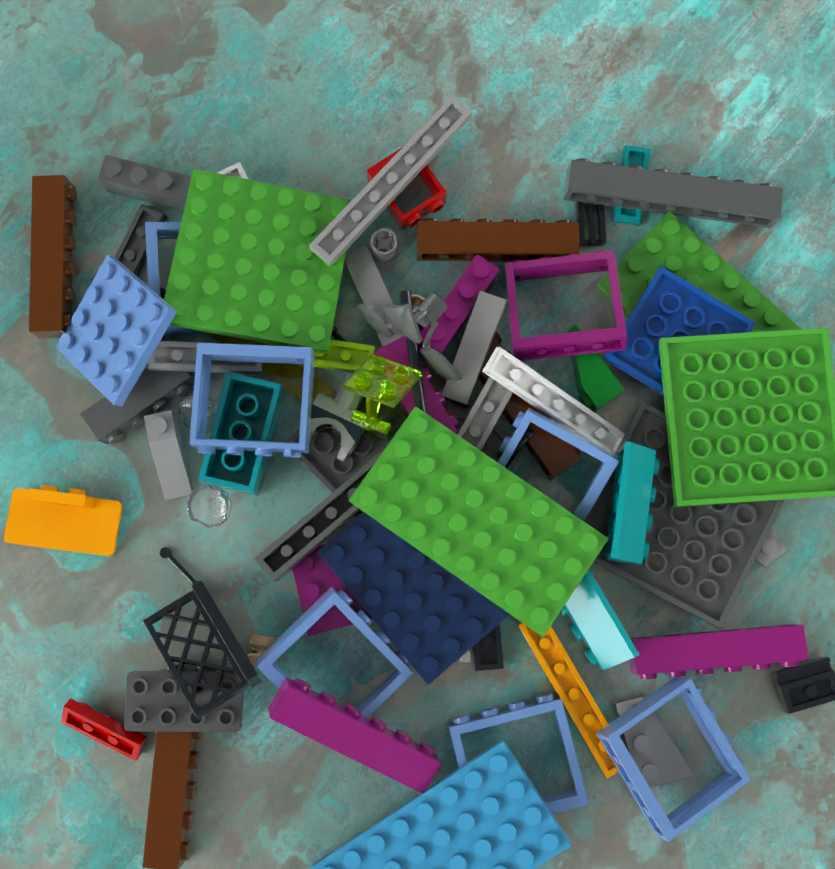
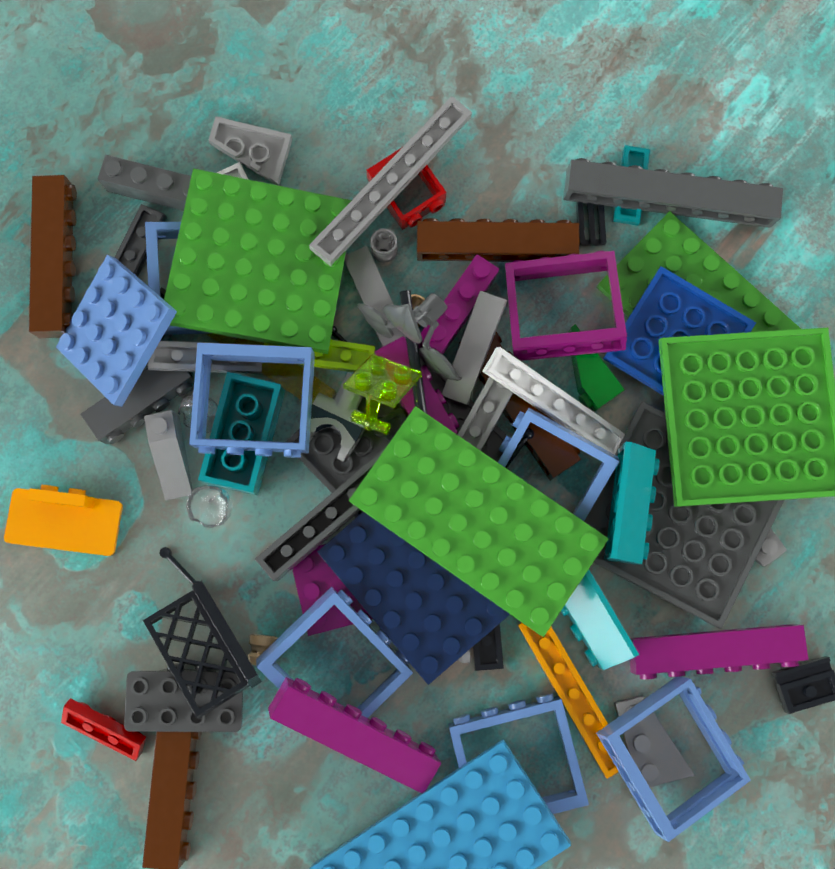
(252, 146): none -> light grey wing

